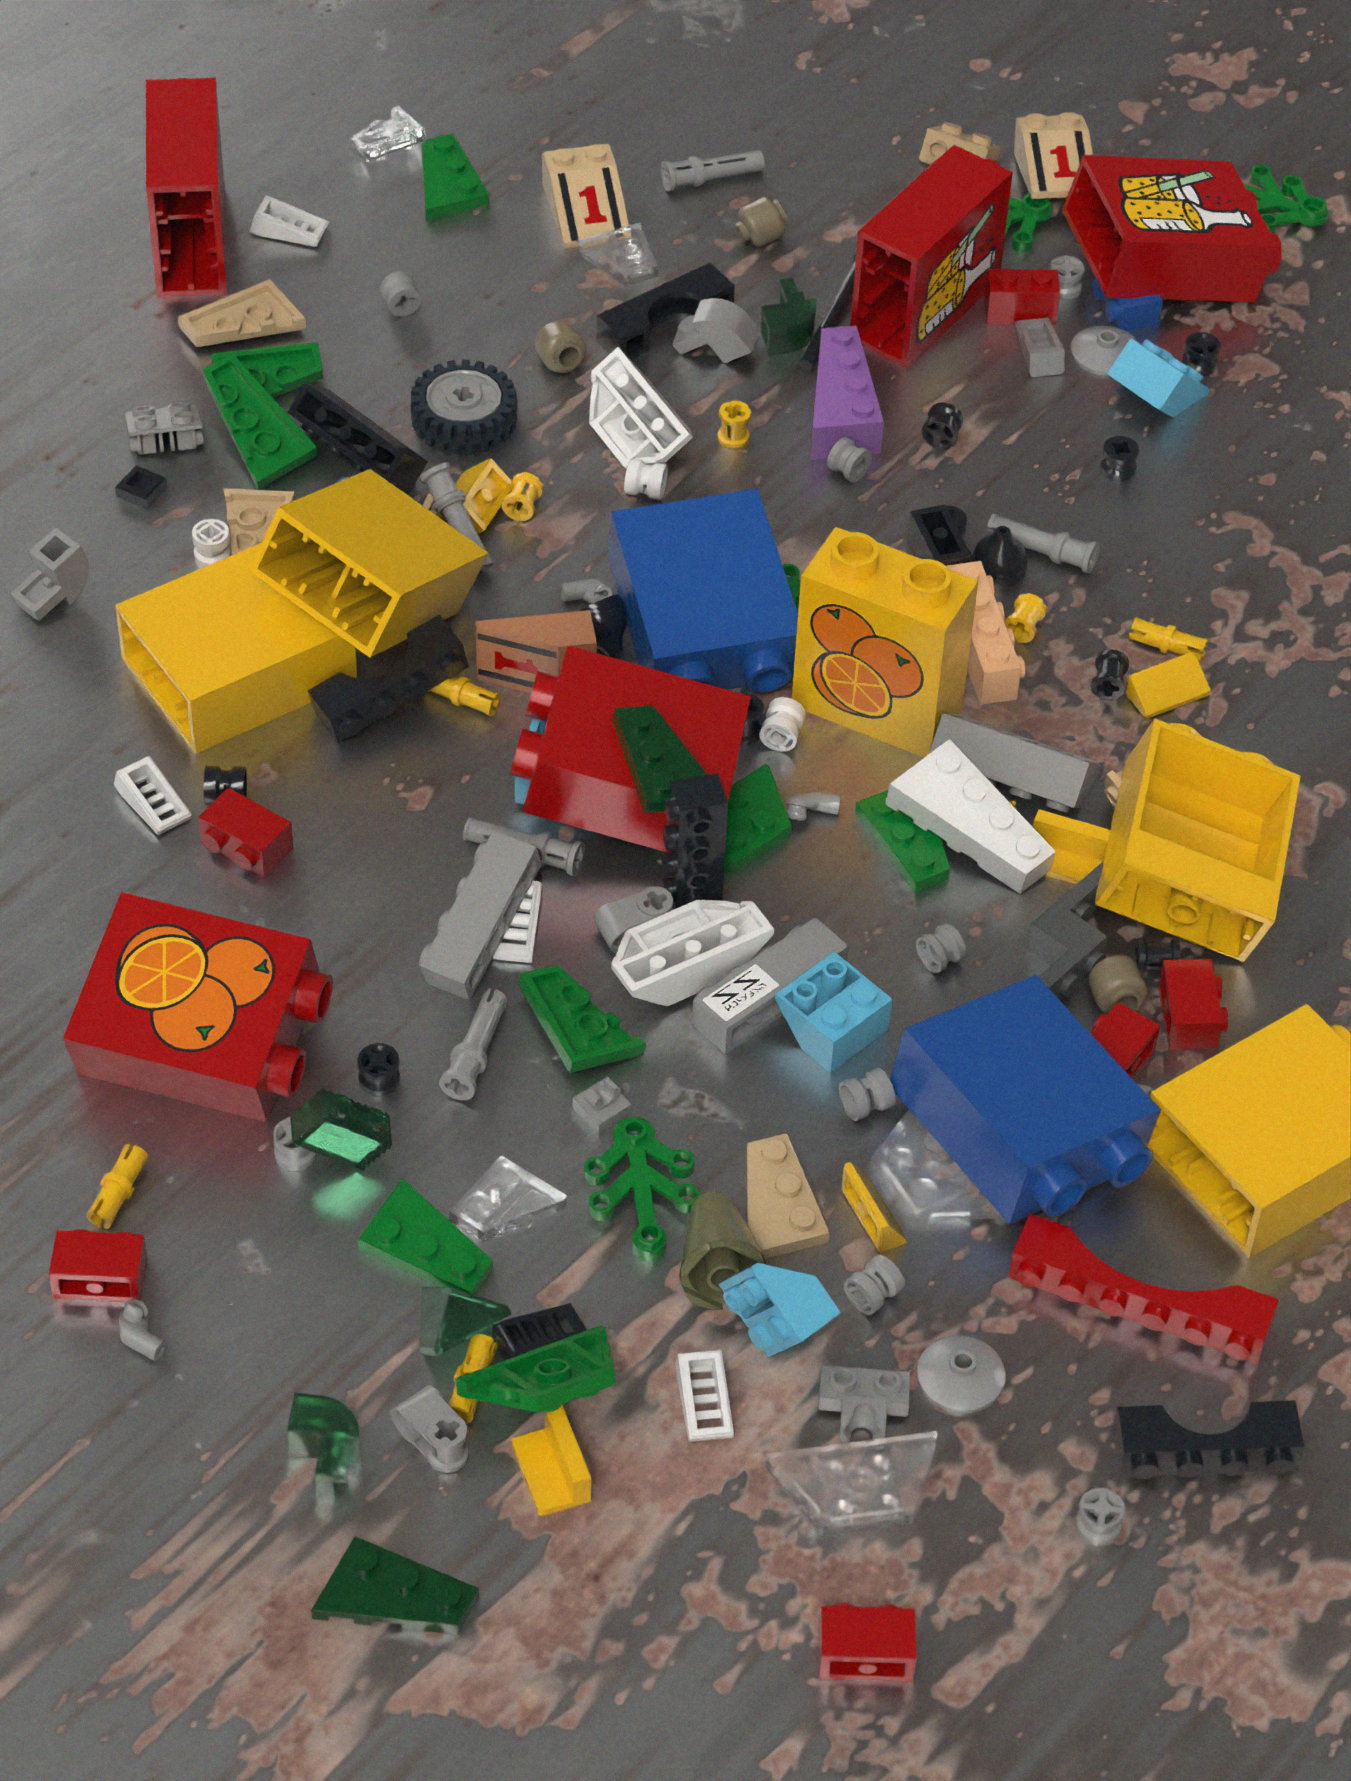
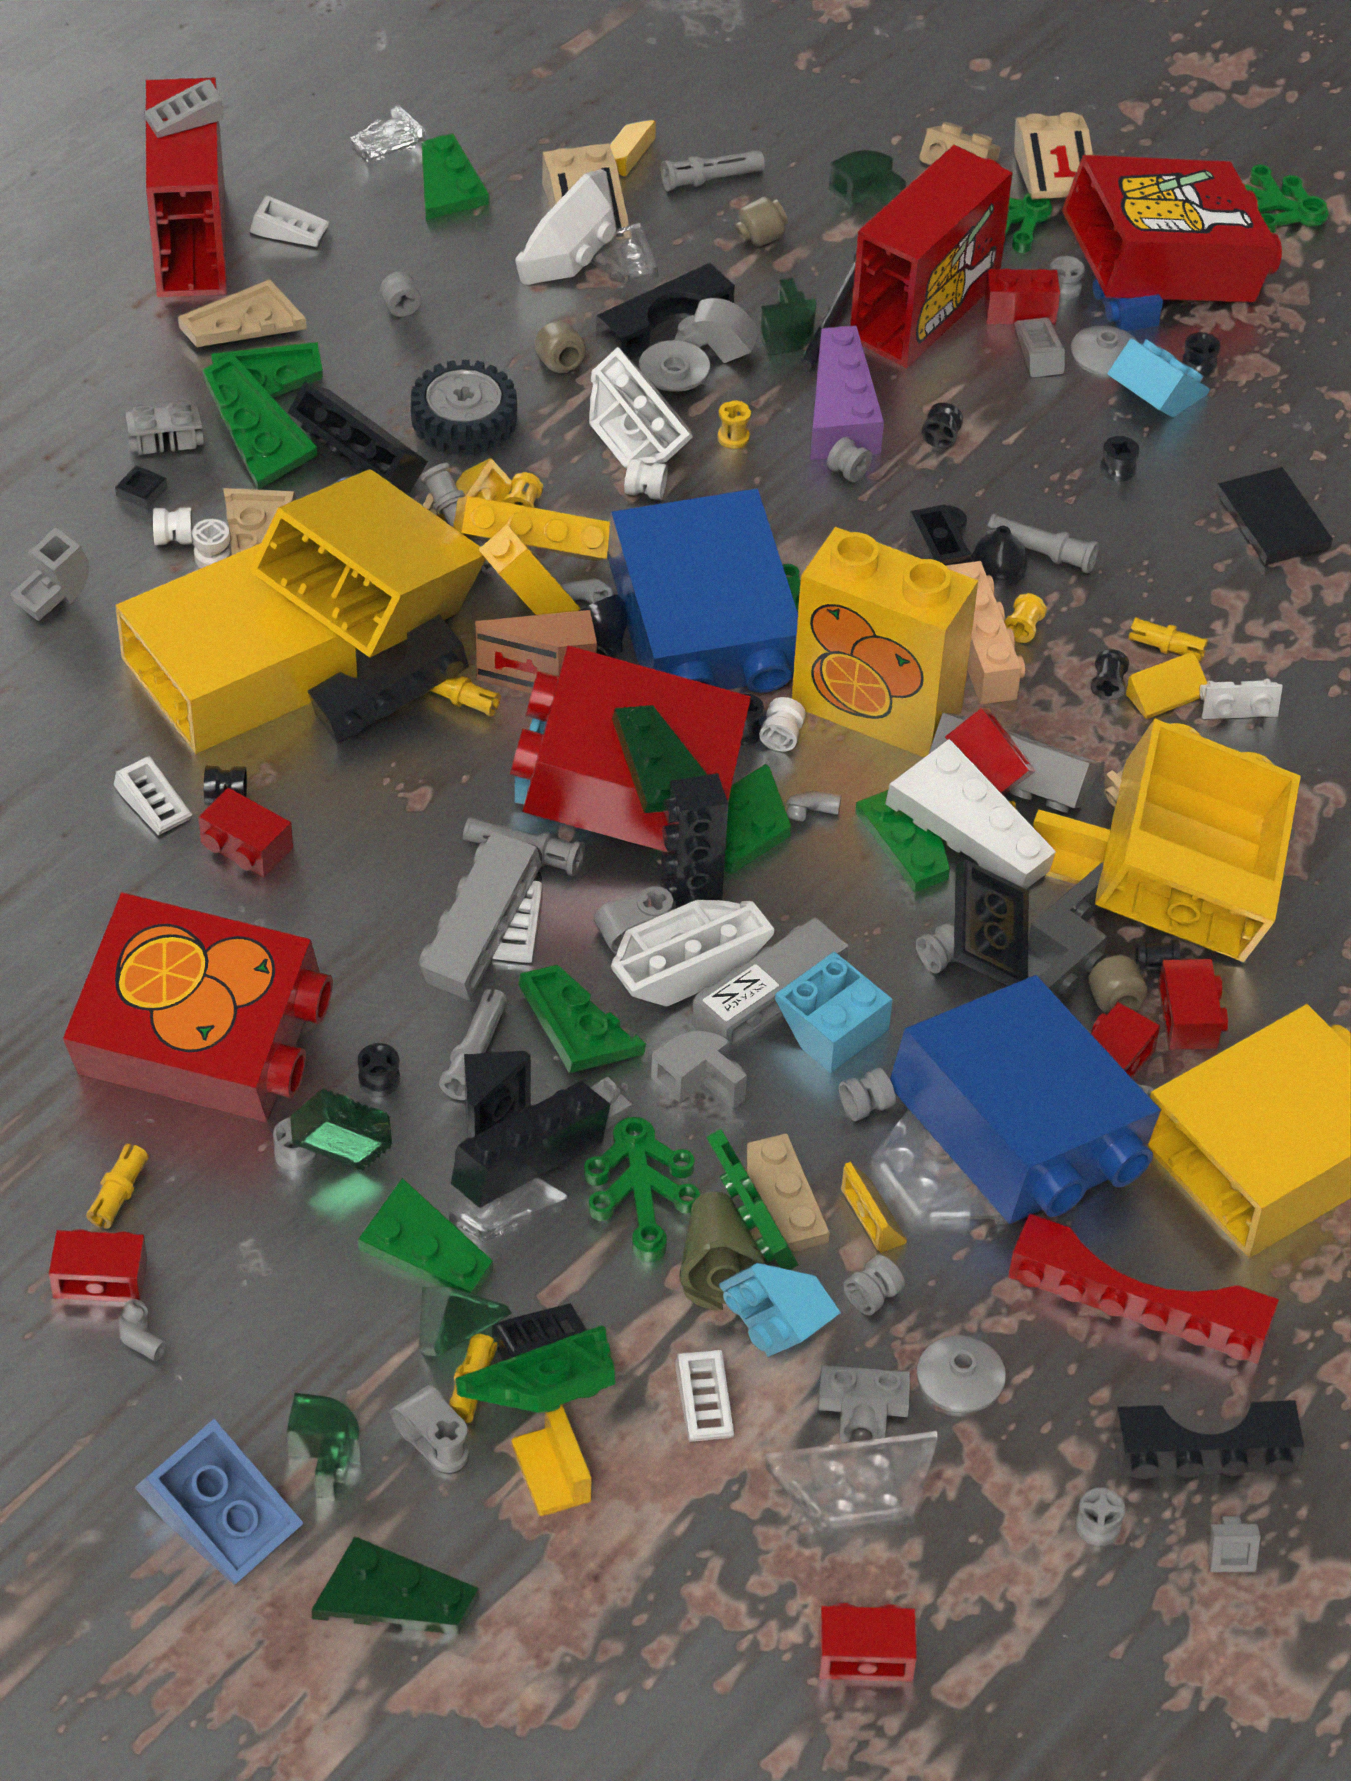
(172, 526): none -> white wheel
(186, 110): none -> light grey slope
(219, 1503): none -> medium blue slope
(495, 1088): none -> black slope
(526, 574): none -> yellow slope
(529, 1143): none -> black brick
(536, 527): none -> yellow arch
(569, 232): none -> white wedge
(632, 144): none -> yellow slope
(675, 365): none -> light grey dish
(695, 1061): none -> light grey brick
(754, 1209): none -> green wing
(865, 175): none -> clear green brick
(991, 750): none -> red brick
(991, 924): none -> black tile
(1233, 1546): none -> light grey tile
(1242, 700): none -> white hinge
(1274, 515): none -> black tile

